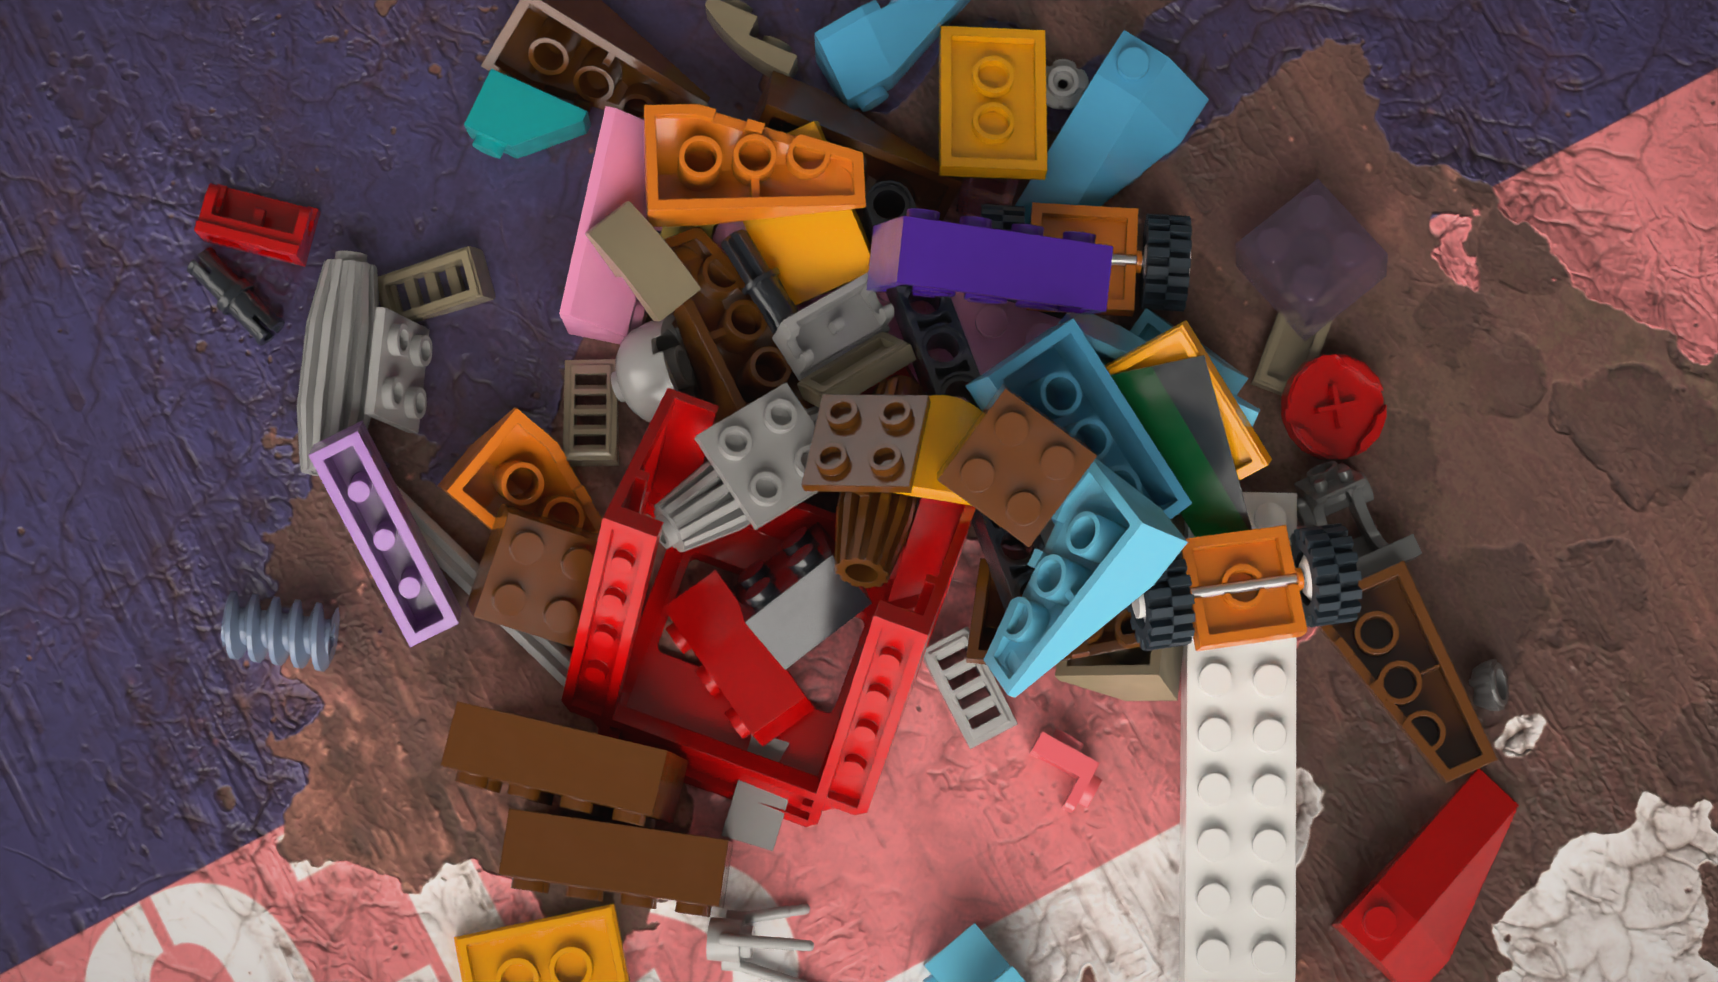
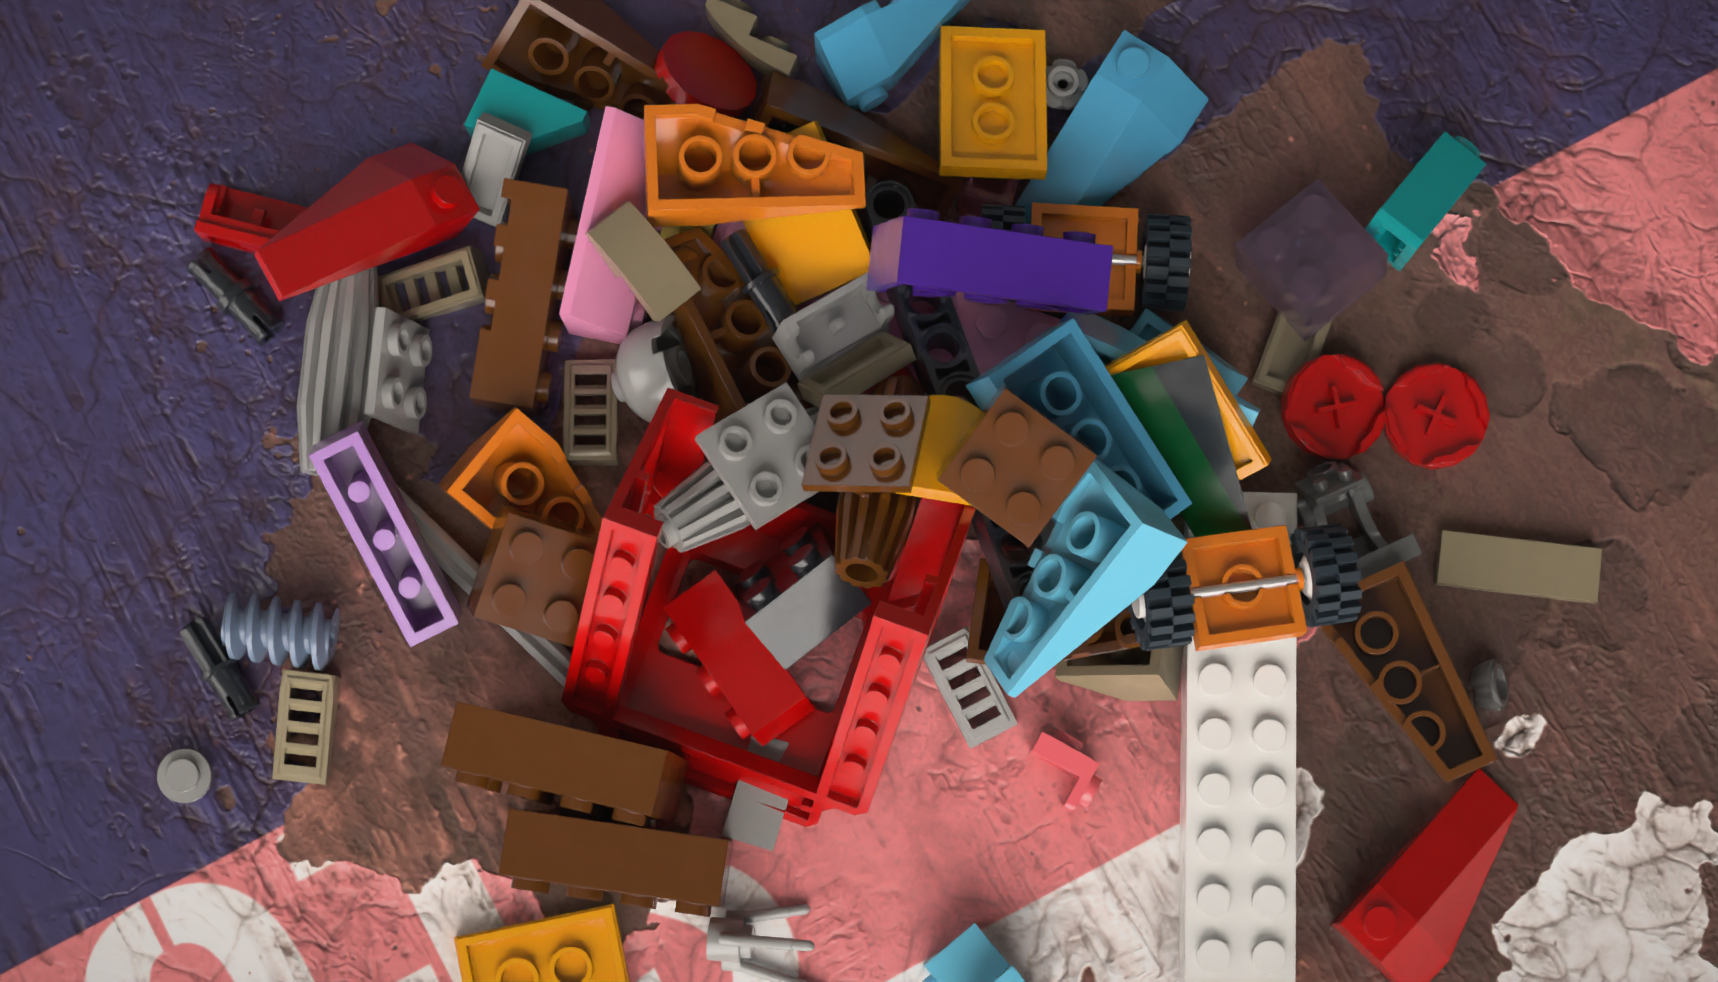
(184, 776): none -> light grey plate
(219, 669): none -> black axle
(288, 704): none -> dark tan slope
(369, 218): none -> red wedge
(494, 154): none -> light grey tile
(525, 299): none -> reddish brown wedge
(706, 73): none -> red tile
(1425, 197): none -> teal slope
(1435, 416): none -> red tile
(1518, 566): none -> dark tan tile

